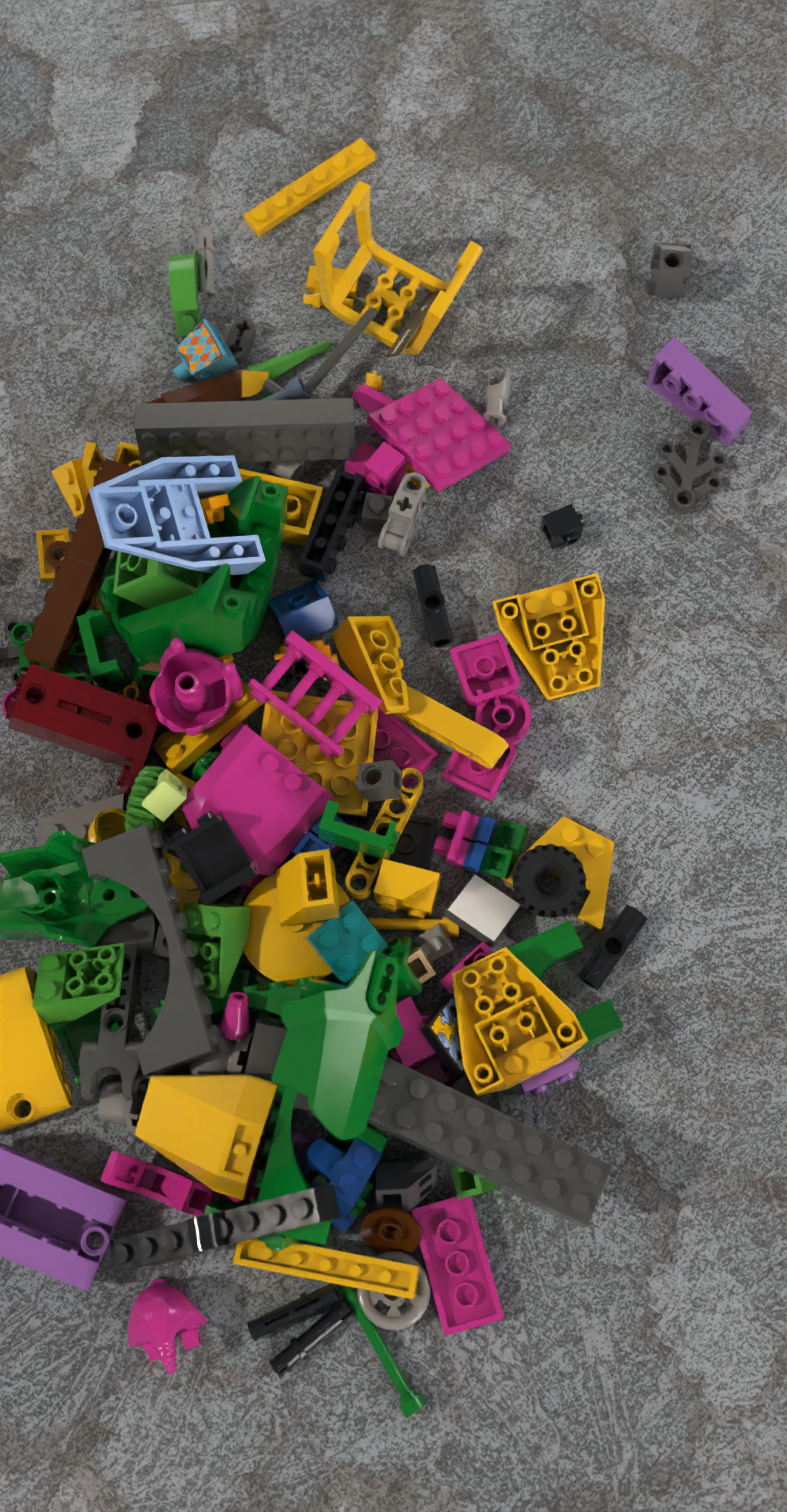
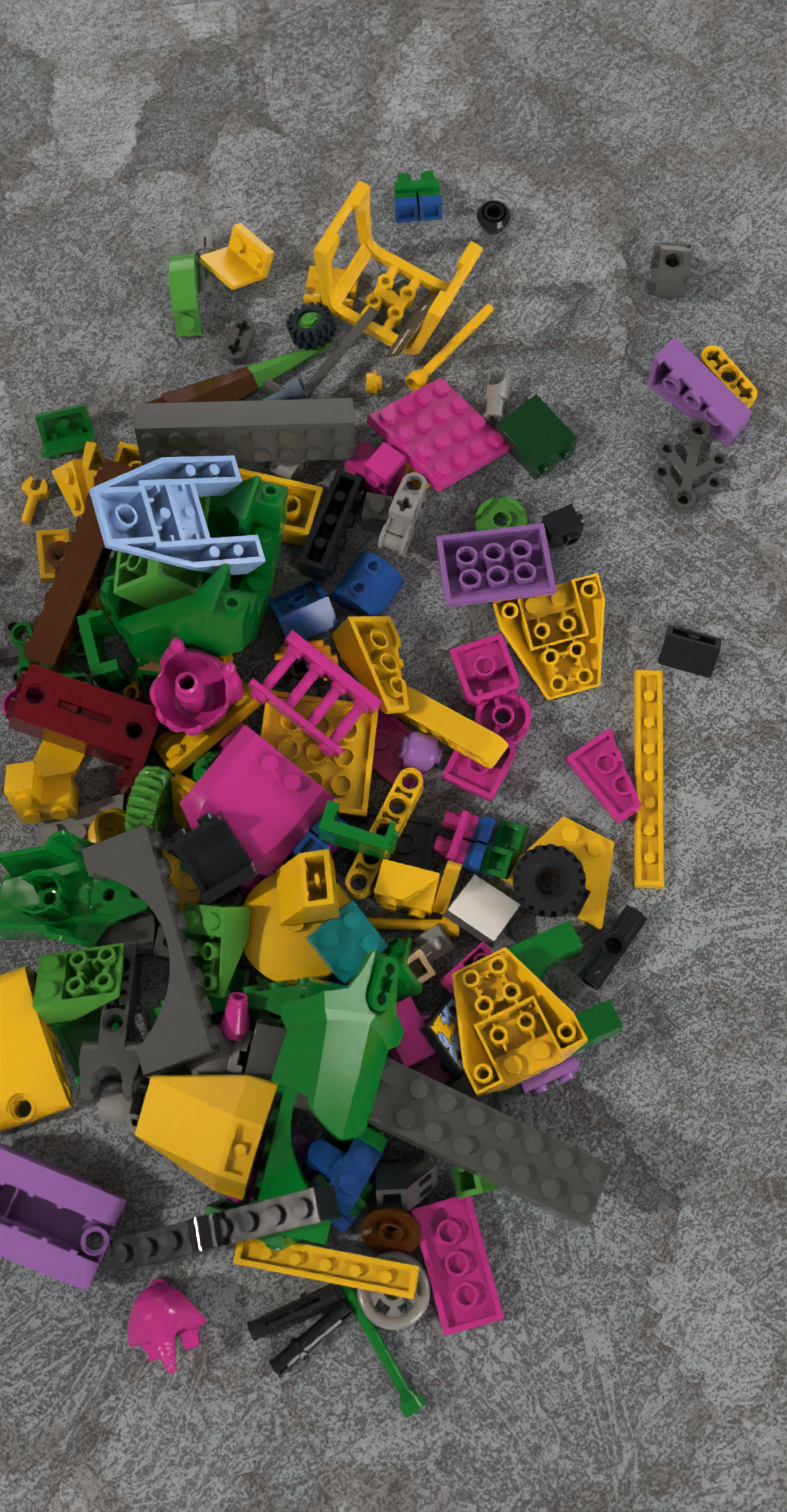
(33, 498): none -> yellow bar
(40, 797): none -> yellow brick
(57, 760): none -> yellow piece
(65, 431): none -> green bracket
(157, 1183): dark pink arch -> none
(166, 795): yellowish green panel -> none
(203, 354): medium azure torso -> none
(214, 507): light orange tile -> none
(241, 262): none -> yellow bracket
(252, 382): yellow tile -> none
(309, 187): yellow plate -> none
(311, 326): none -> black wheel
(368, 586): none -> blue brick
(370, 398): dark pink tile -> none
(388, 786): dark grey brick -> none
(419, 377): none -> yellow piece
(420, 751): none -> medium lavender head
(421, 191): none -> hips
(436, 619): black piece -> none
(447, 887): none -> yellow beam
(493, 216): none -> black cone
(495, 565): none -> medium lavender slope
(500, 507): none -> bright green tile
(537, 437): none -> dark green brick
(605, 776): none -> dark pink wing
(648, 779): none -> yellow tile
(689, 651): none -> black panel
(726, 365): none -> yellow beam

